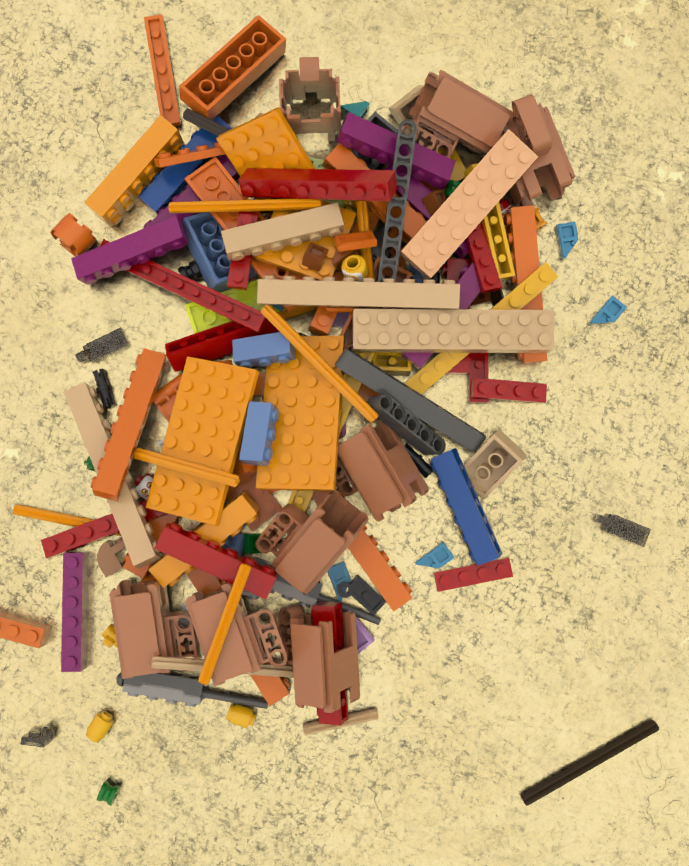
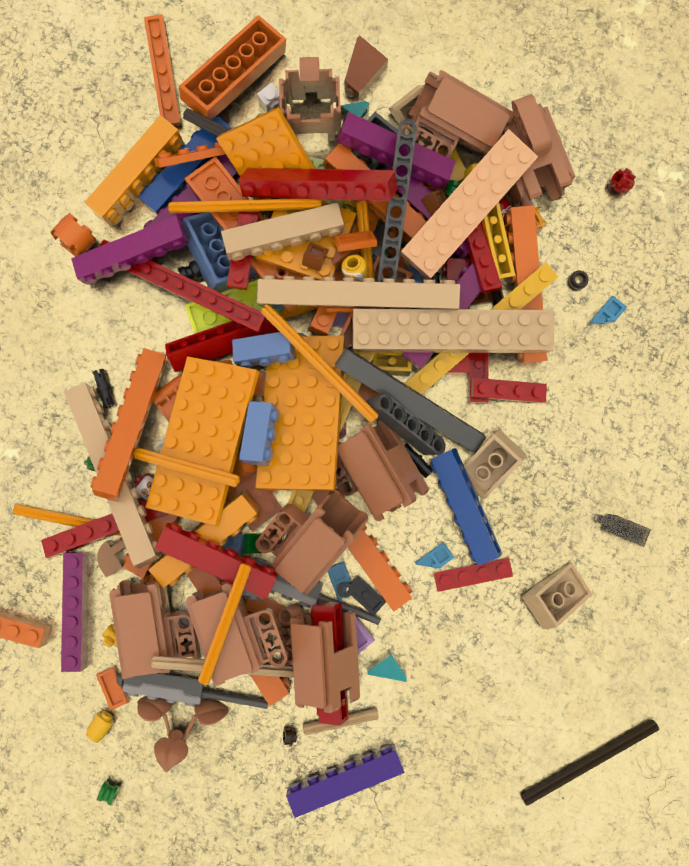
(36, 739): clear smoke bracket -> none
(103, 346): clear smoke hinge -> none
(110, 688): none -> orange tile
(173, 749): none -> nougat plant
(241, 715): yellow brick -> none
(254, 605): none -> orange tile
(269, 98): none -> white brick
(289, 736): none -> dark brown plate
(344, 781): none -> dark purple brick
(364, 68): none -> dark orange slope
(387, 668): none -> teal slope
(557, 596): none -> tan slope
(567, 237): dark azure tile -> none
(580, 274): none -> dark brown plate
(623, 180): none -> red gear

